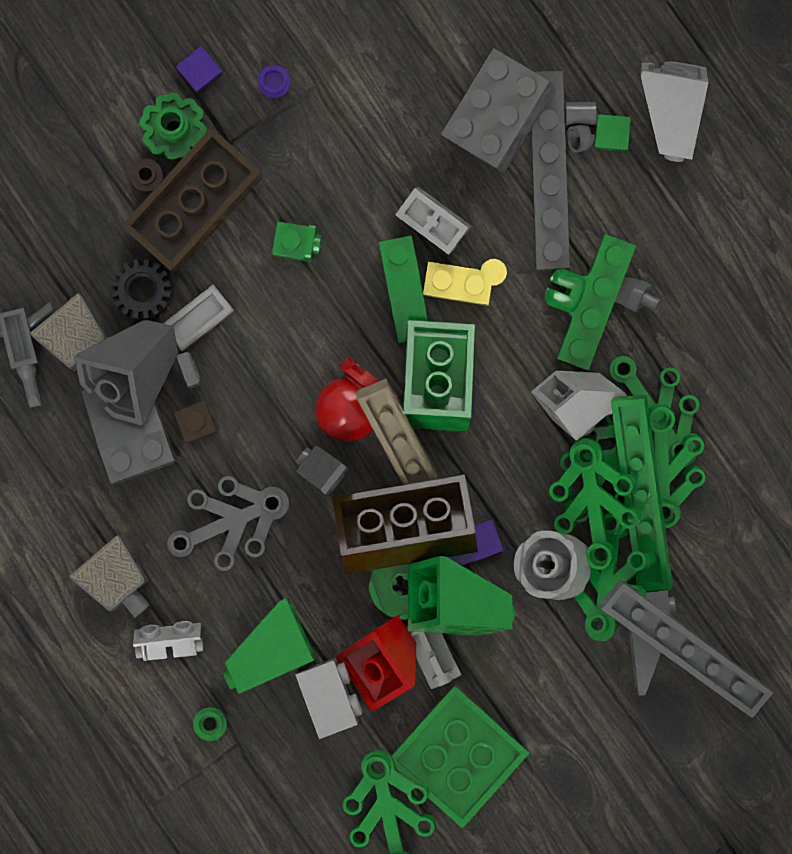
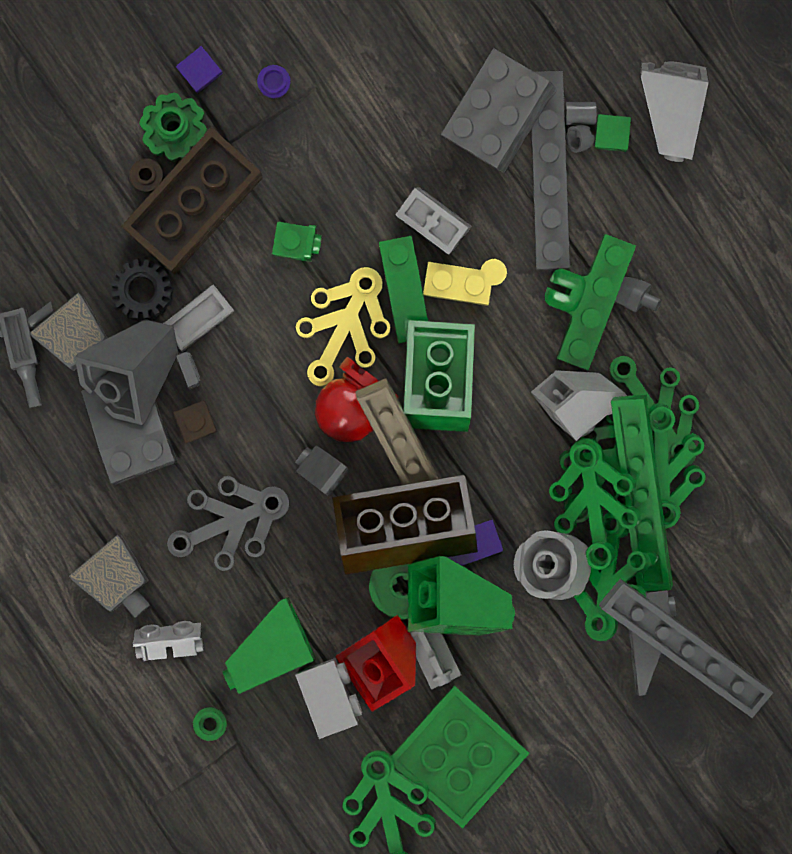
(346, 321): none -> light yellow plant

